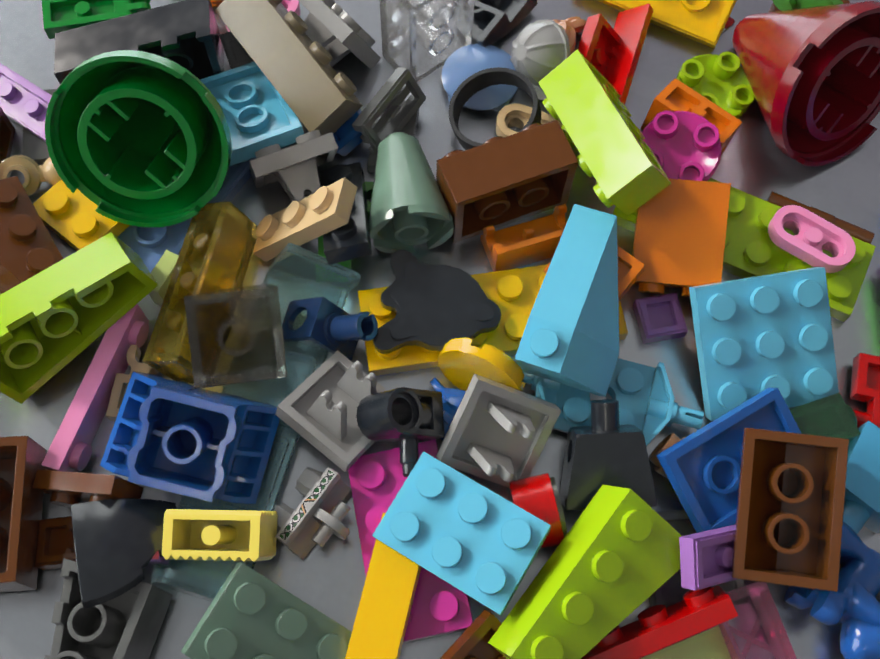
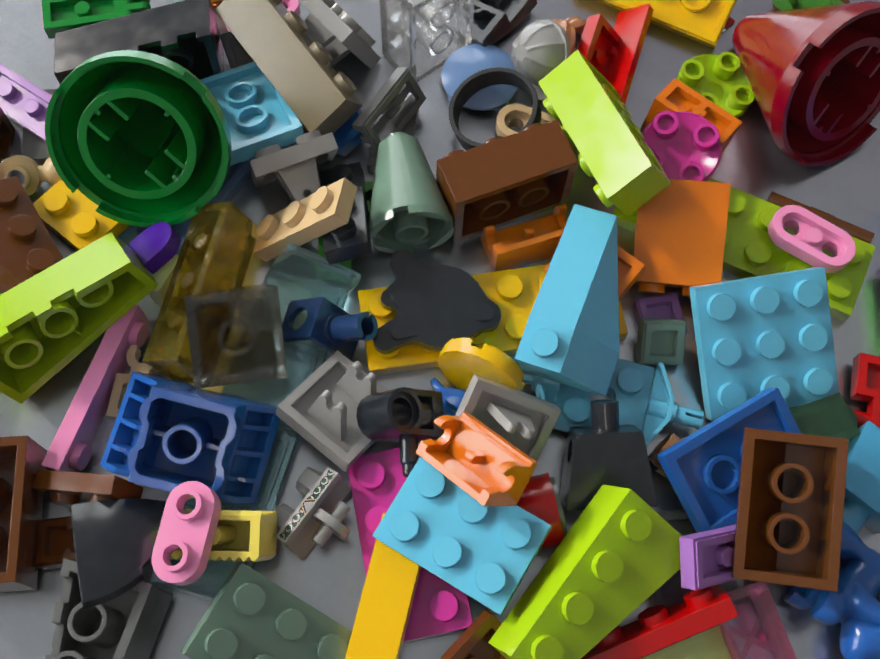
(156, 246): none -> dark purple tile
(190, 532): none -> bright pink plate
(478, 460): none -> orange hinge
(661, 341): none -> sand green tile

